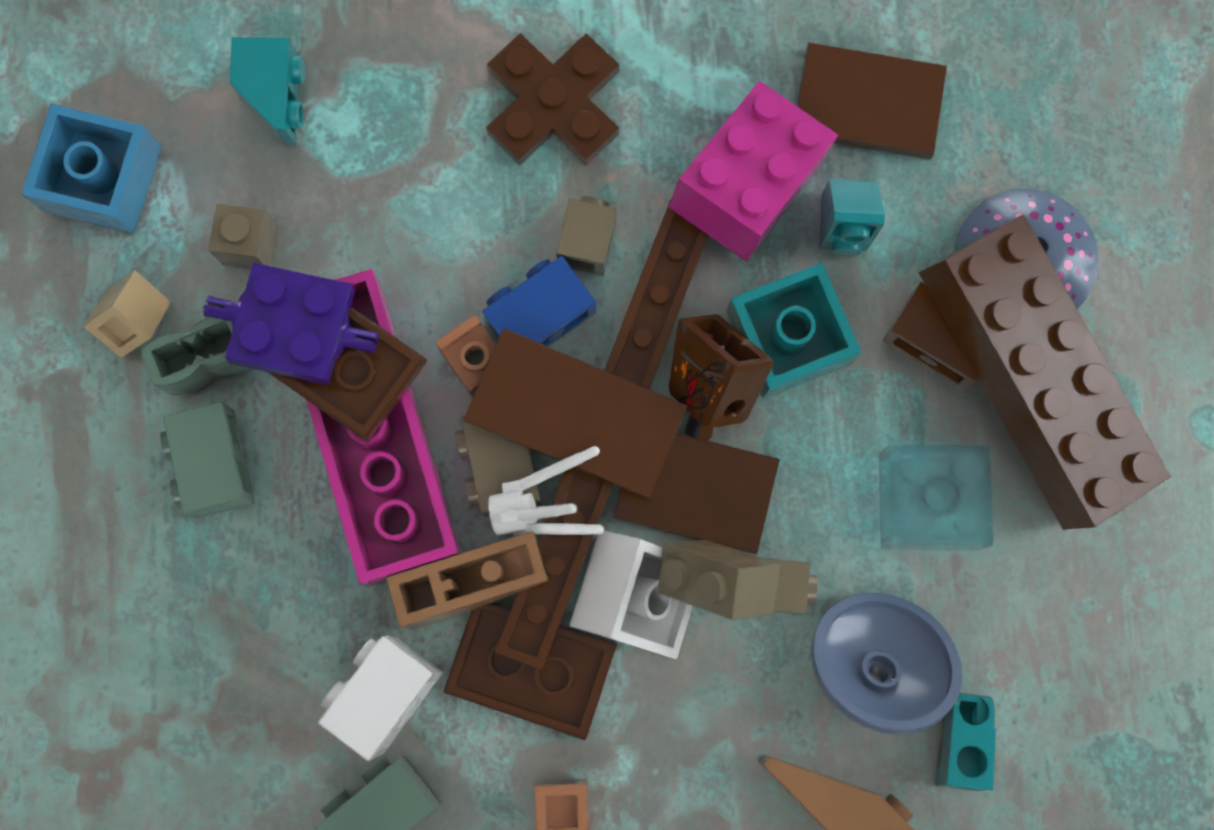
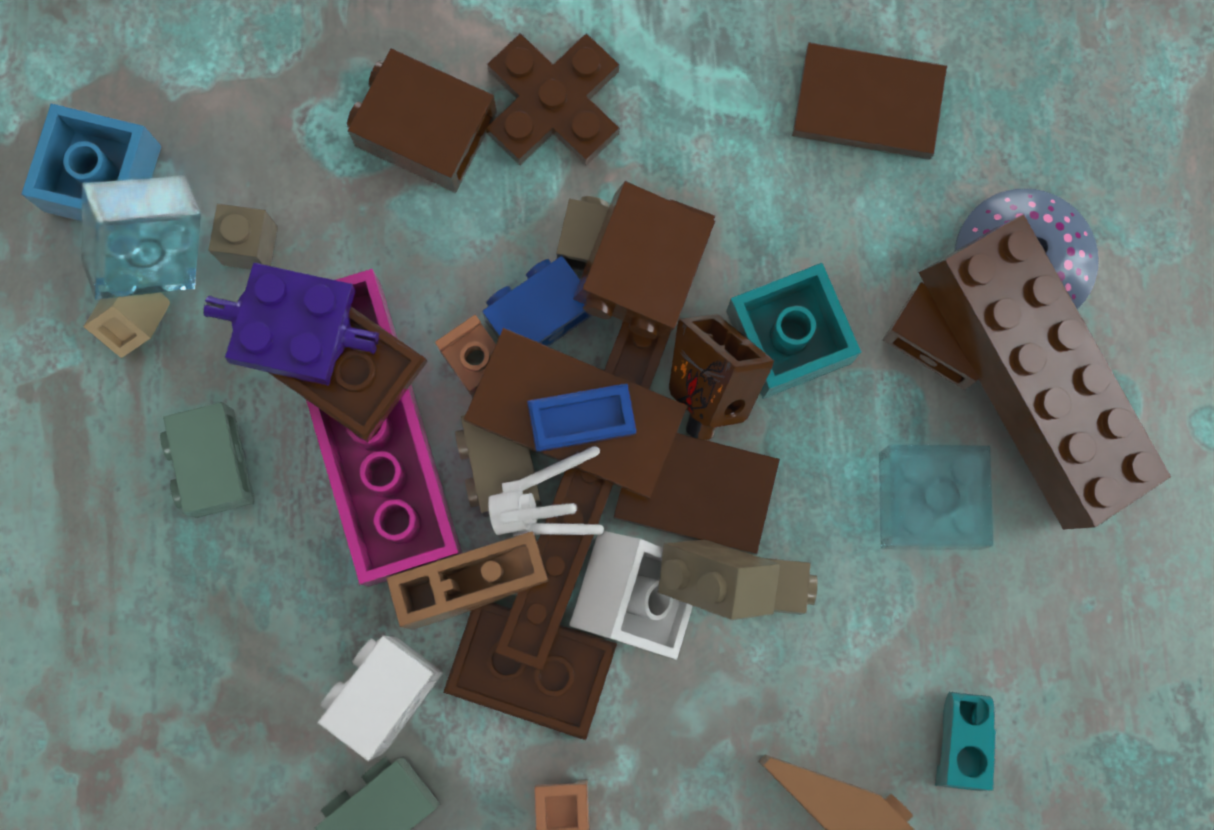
(139, 236): none -> clear light blue brick
(190, 360): sand green brick -> none
(266, 81): teal slope -> none
(421, 119): none -> reddish brown brick
(581, 417): none -> blue tile
(643, 261): none -> reddish brown brick
(752, 170): dark pink brick -> none
(850, 216): teal slope -> none
(898, 645): sand blue dish -> none

